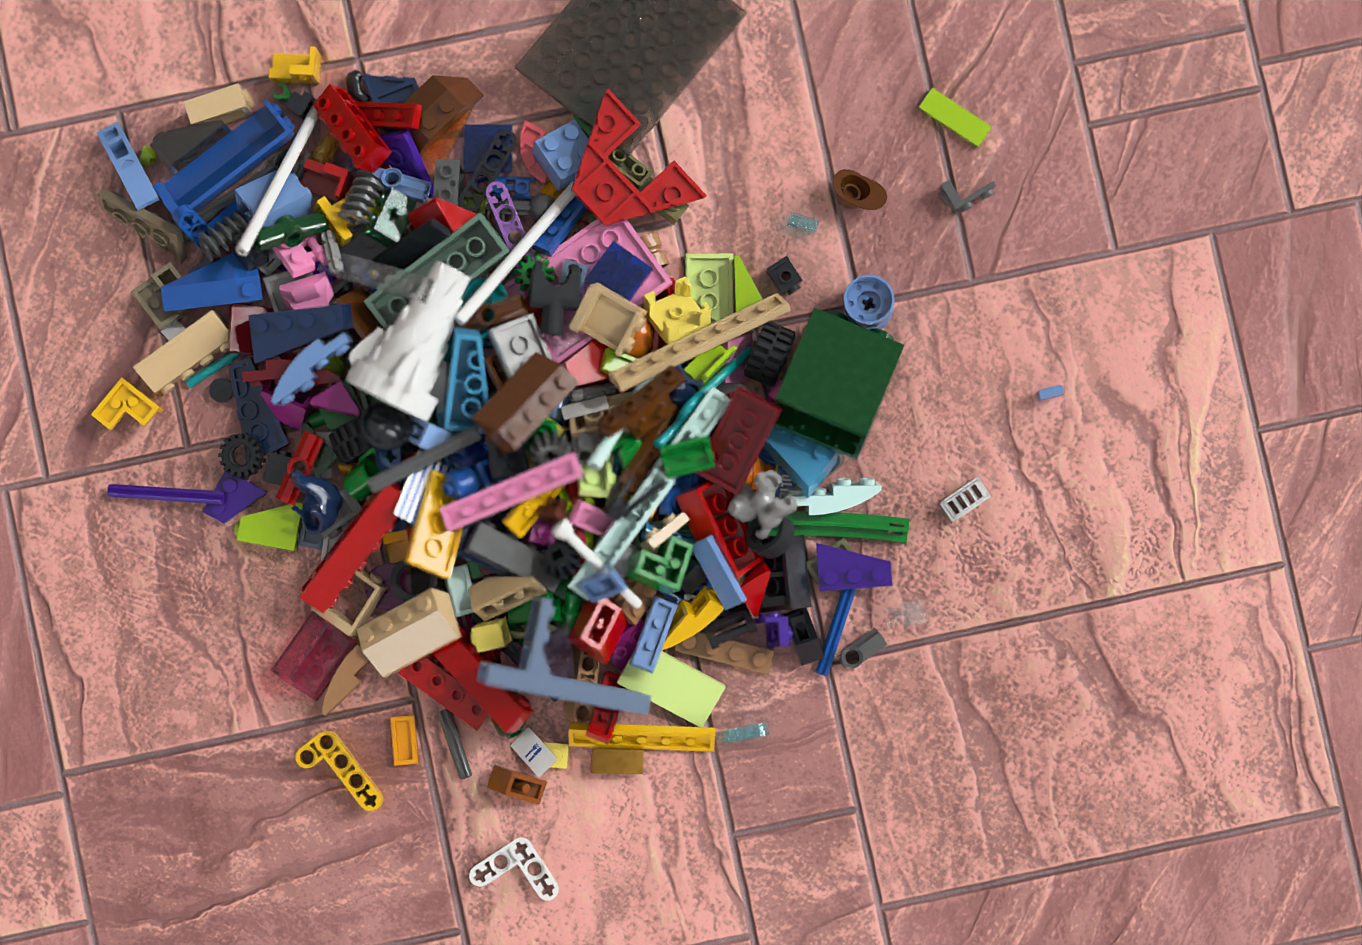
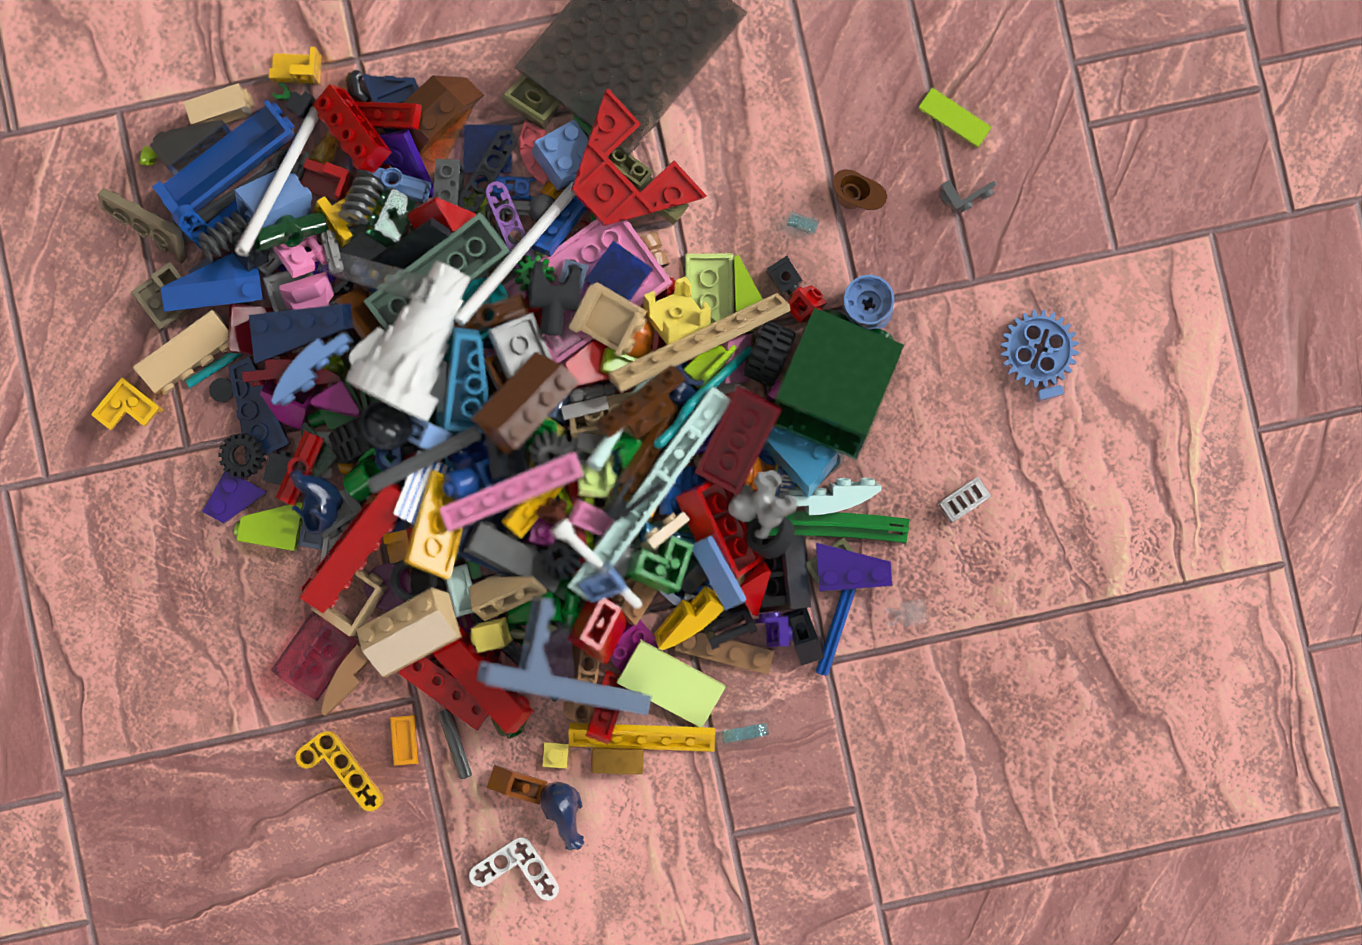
(127, 166): medium blue slope -> none
(166, 494): dark purple axle -> none
(173, 330): white sticker -> none
(531, 102): none -> olive slope
(533, 752): white sticker -> none
(560, 805): none -> dark blue piece
(653, 635): medium blue tile -> none
(687, 457): green hinge -> none
(803, 302): none -> red brick
(864, 648): dark grey piece -> none
(1059, 357): none -> medium blue gear

